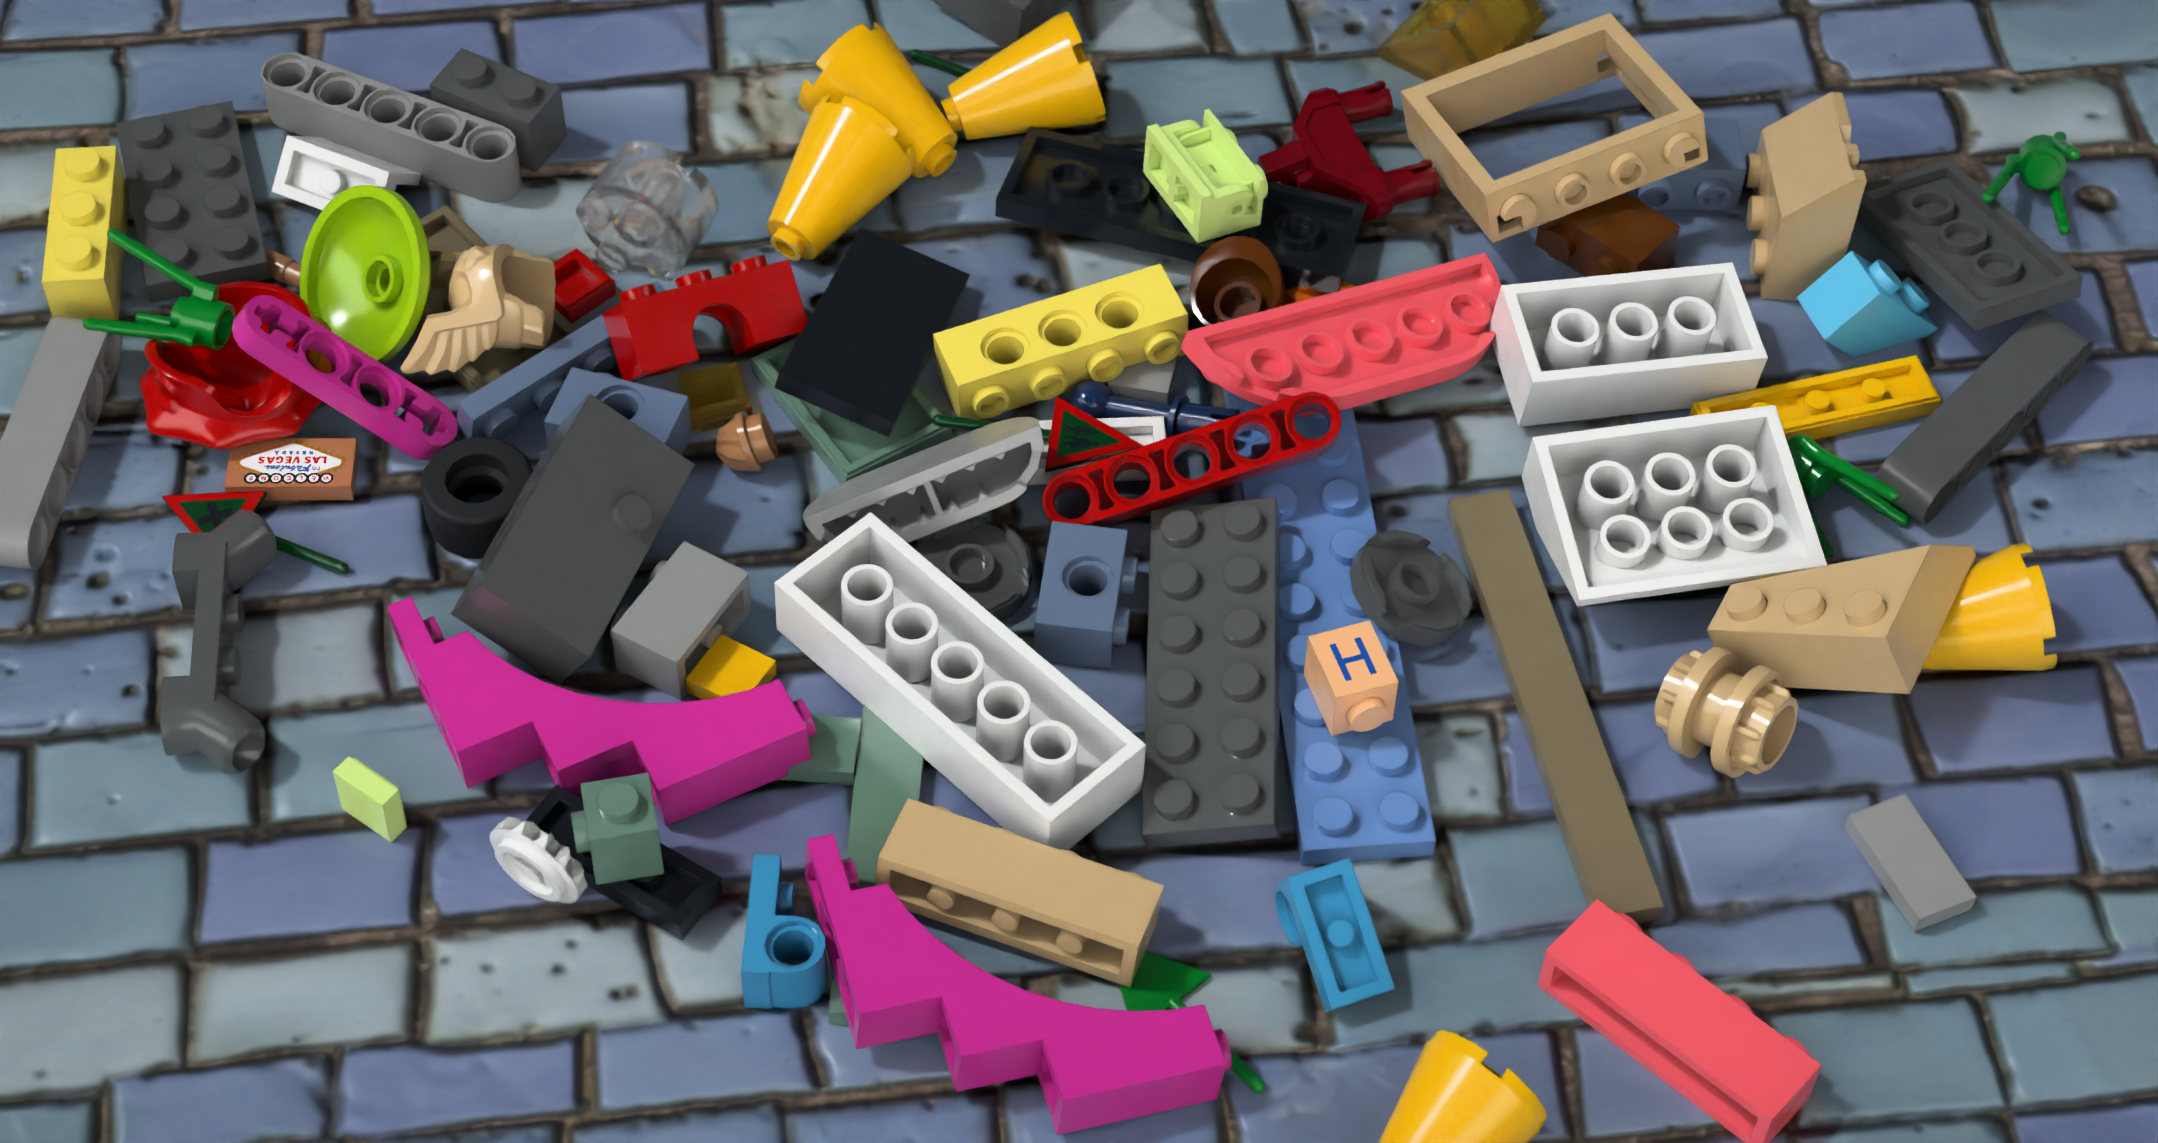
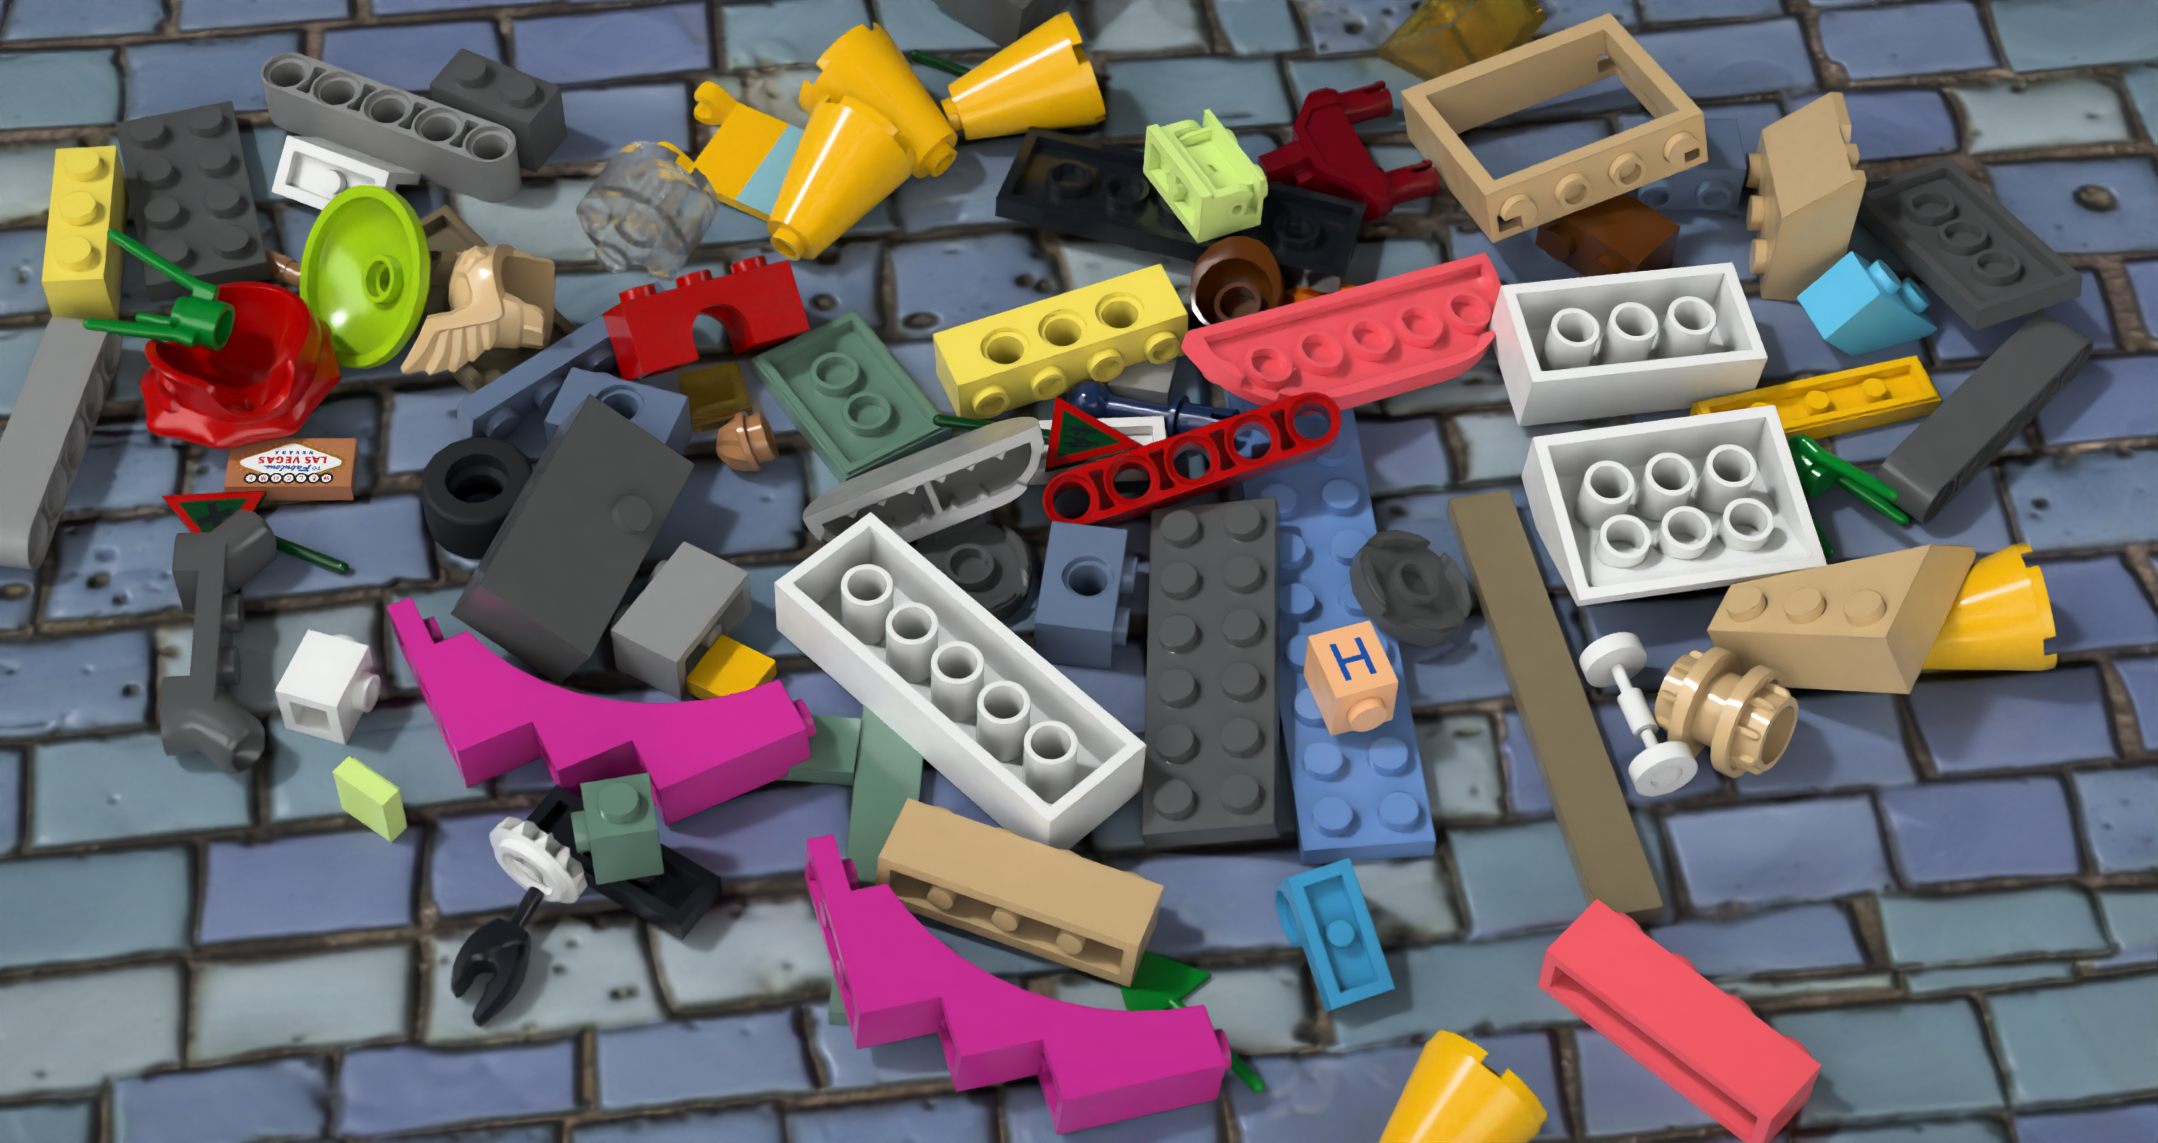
(328, 686): none -> white brick
(349, 370): dark pink beam -> none
(500, 949): none -> black hand
(580, 285): red tile -> none
(747, 153): none -> yellow flag
(775, 937): dark azure plate -> none
(872, 332): black tile -> none
(1663, 765): none -> white wheel
(1909, 862): light grey tile -> none
(2041, 167): green plant -> none

